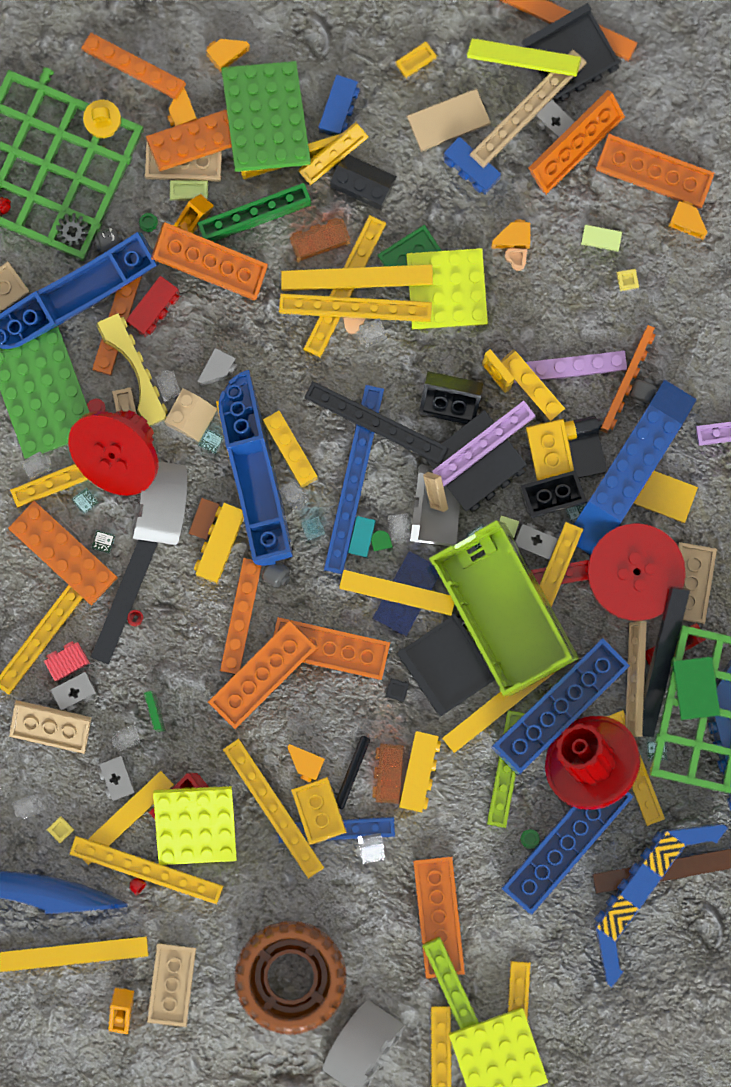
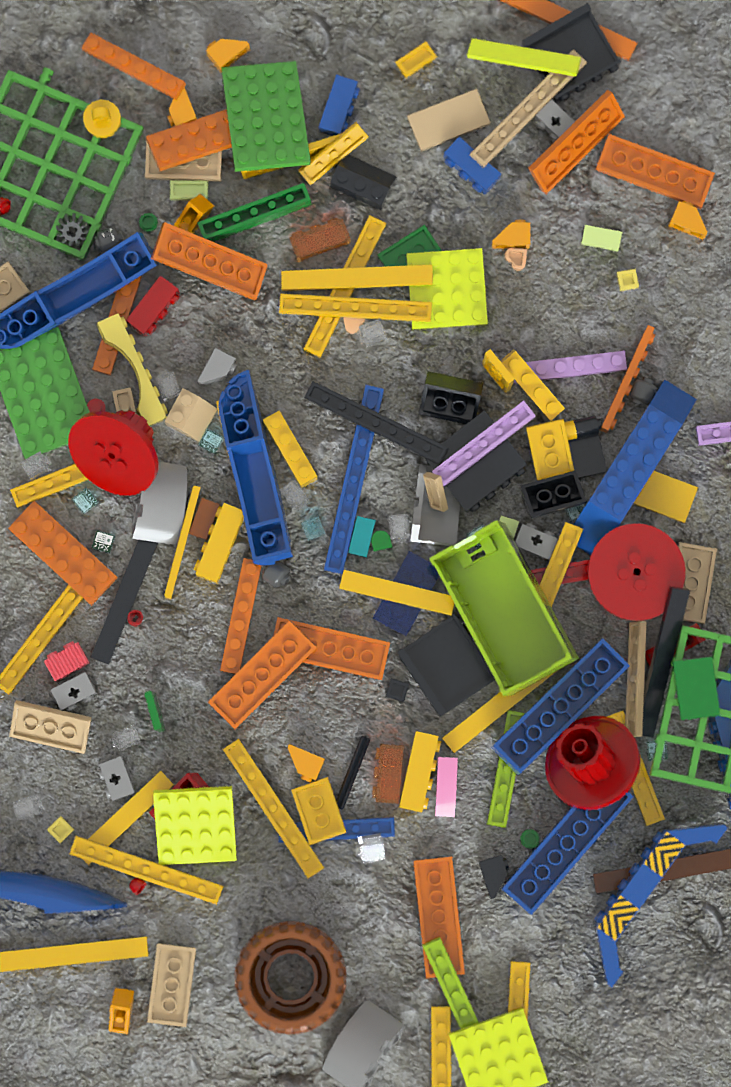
(182, 542): none -> yellow tile
(446, 786): none -> bright pink slope
(494, 873): none -> black slope

